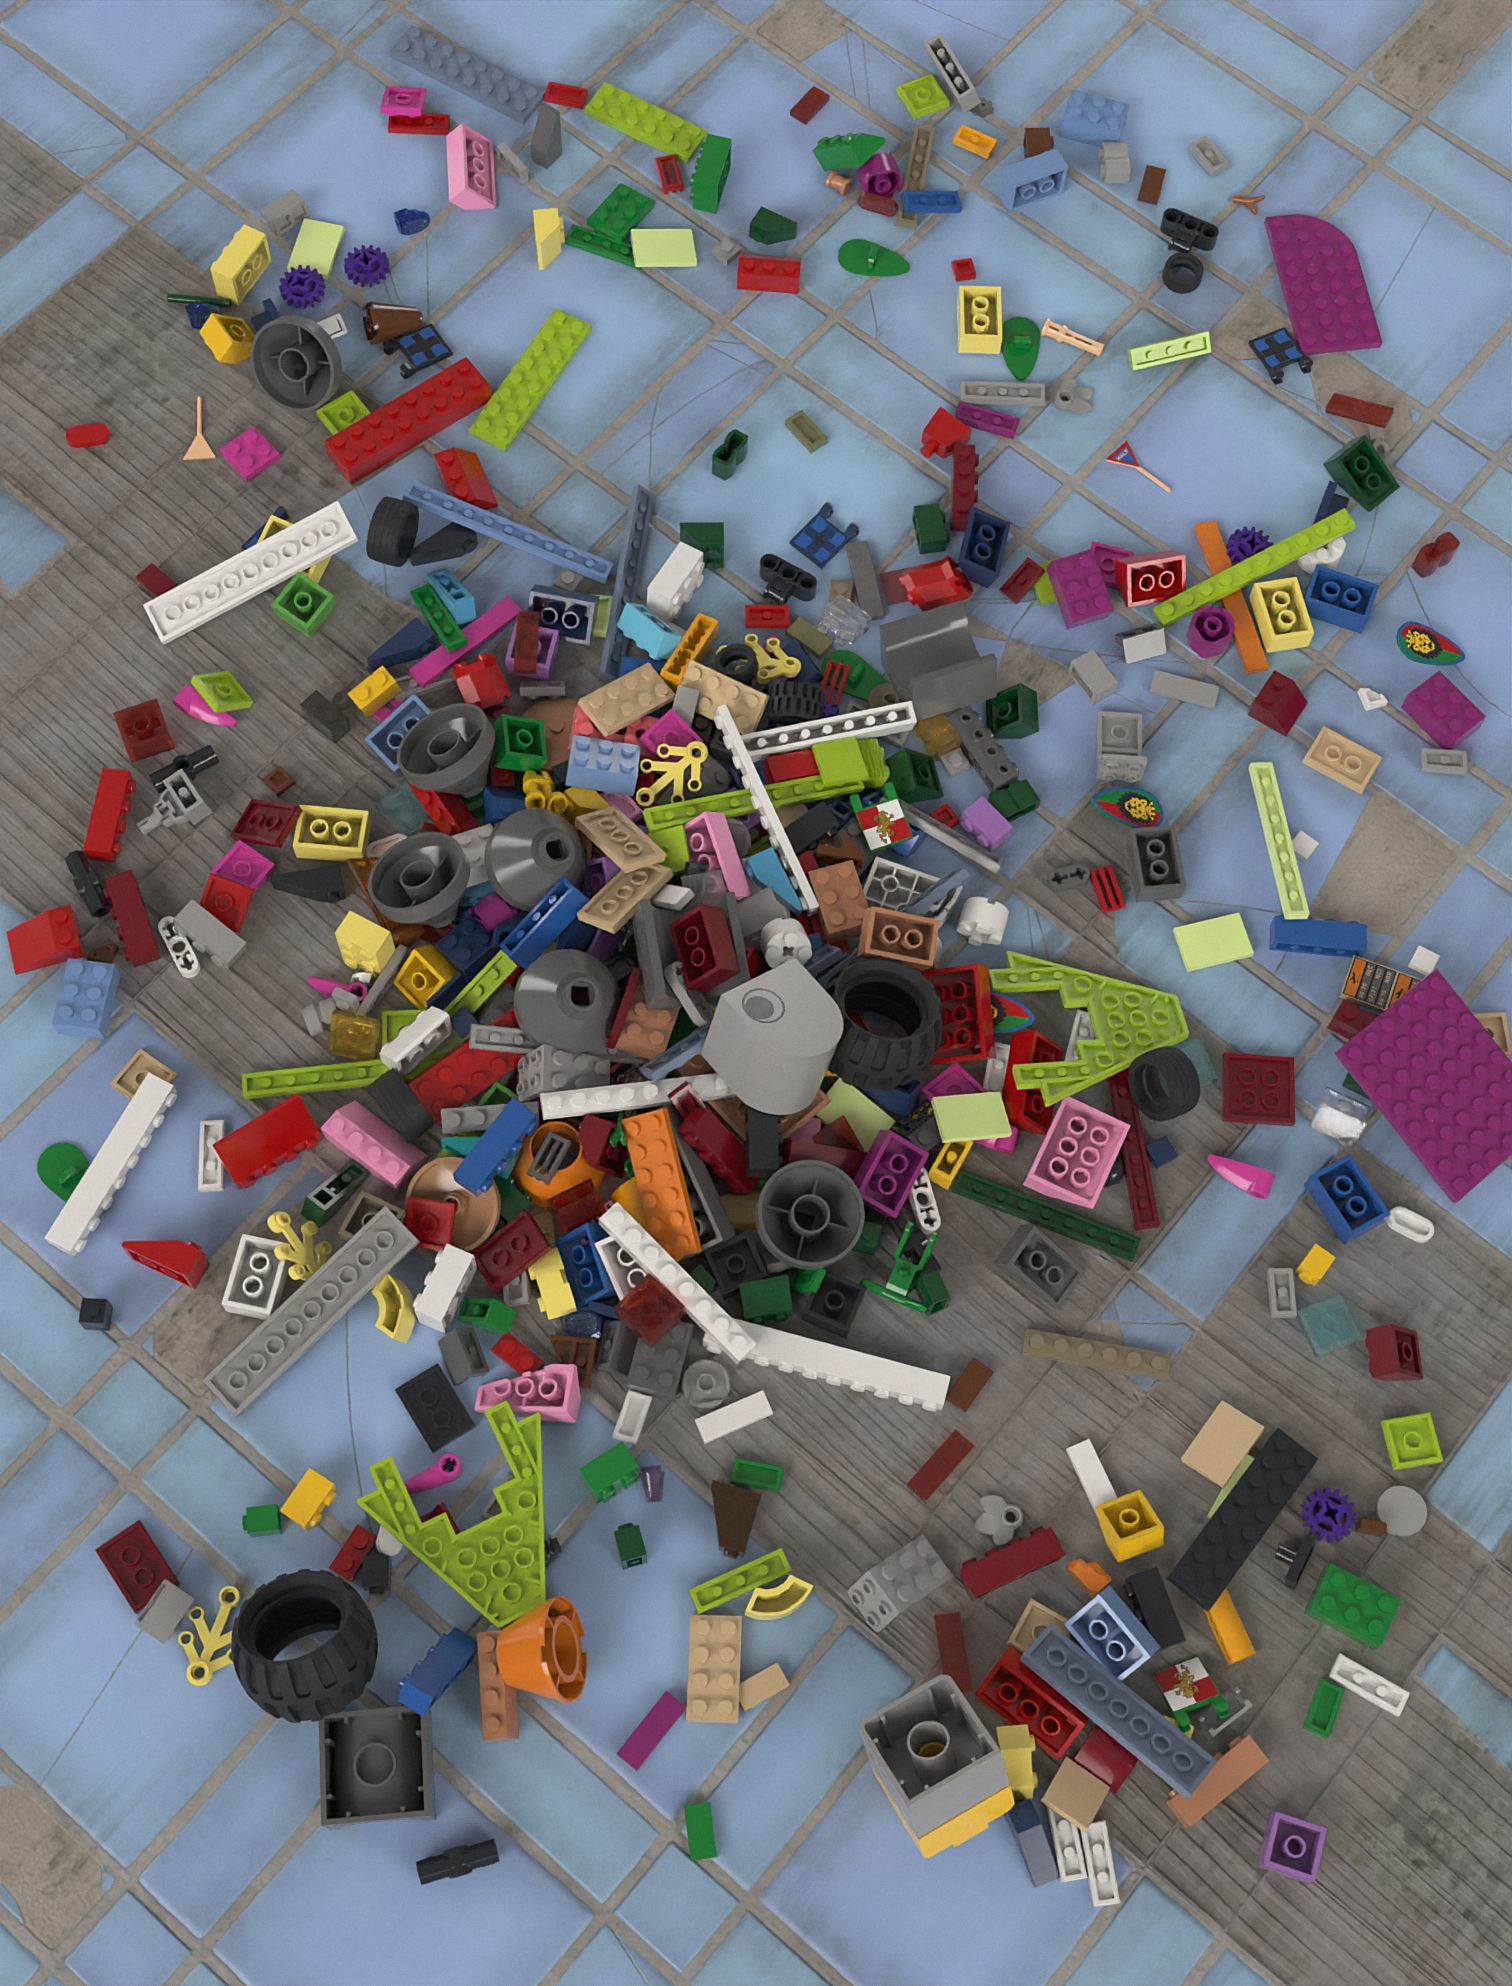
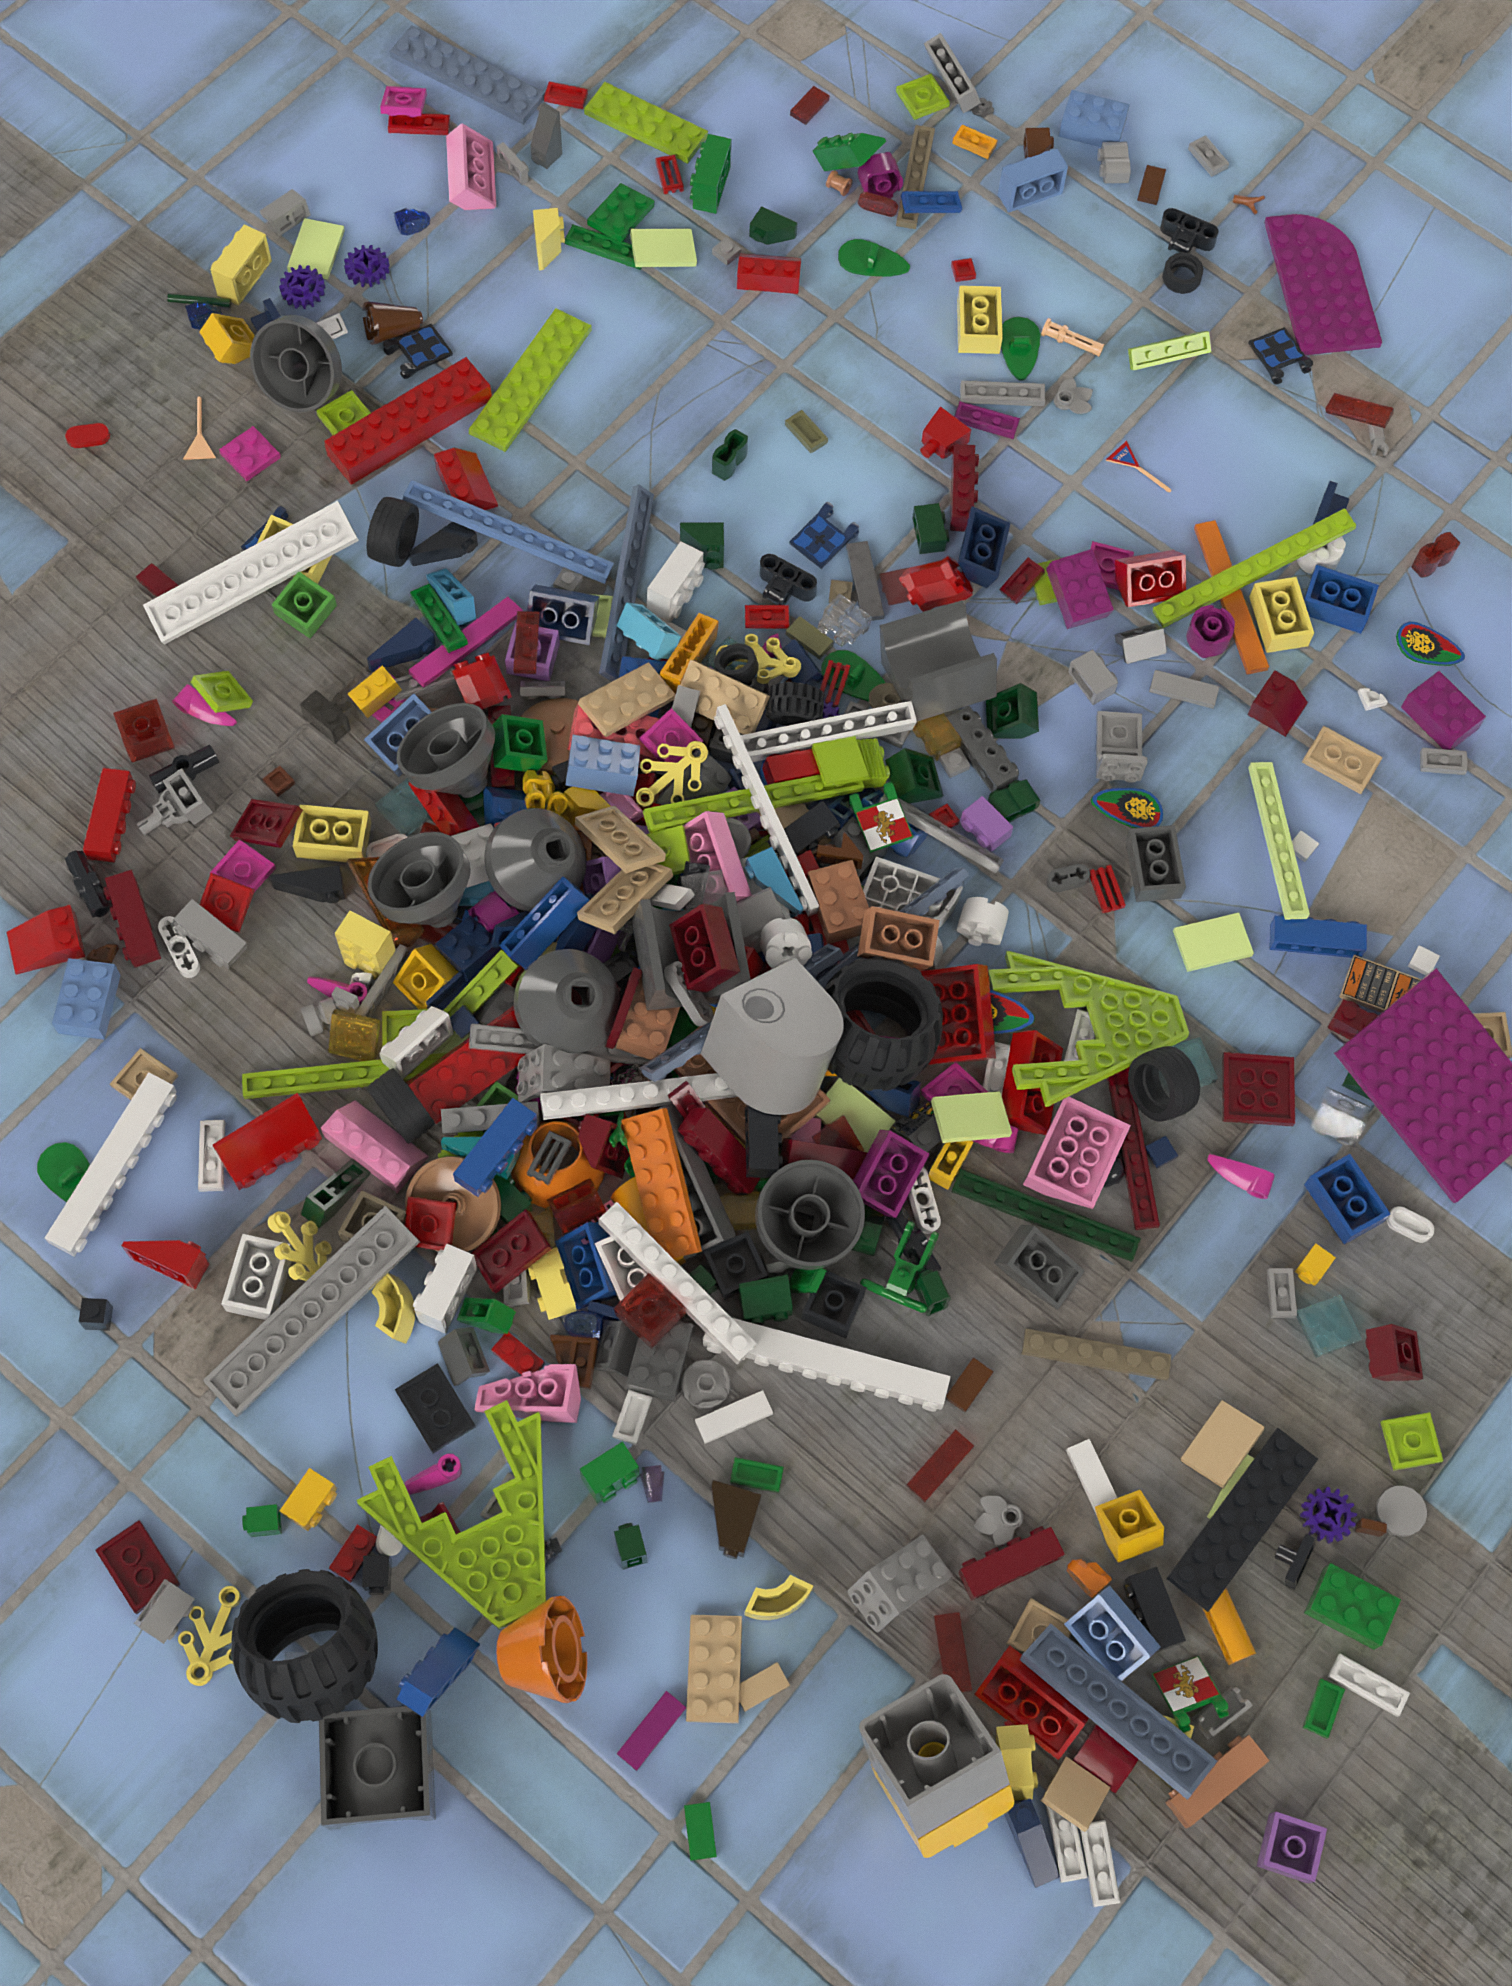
(457, 1861): black piece -> none
(497, 1698): nougat brick -> none
(740, 1581): lime plate -> none
(1246, 544): dark purple gear -> none
(1362, 473): dark green slope -> none

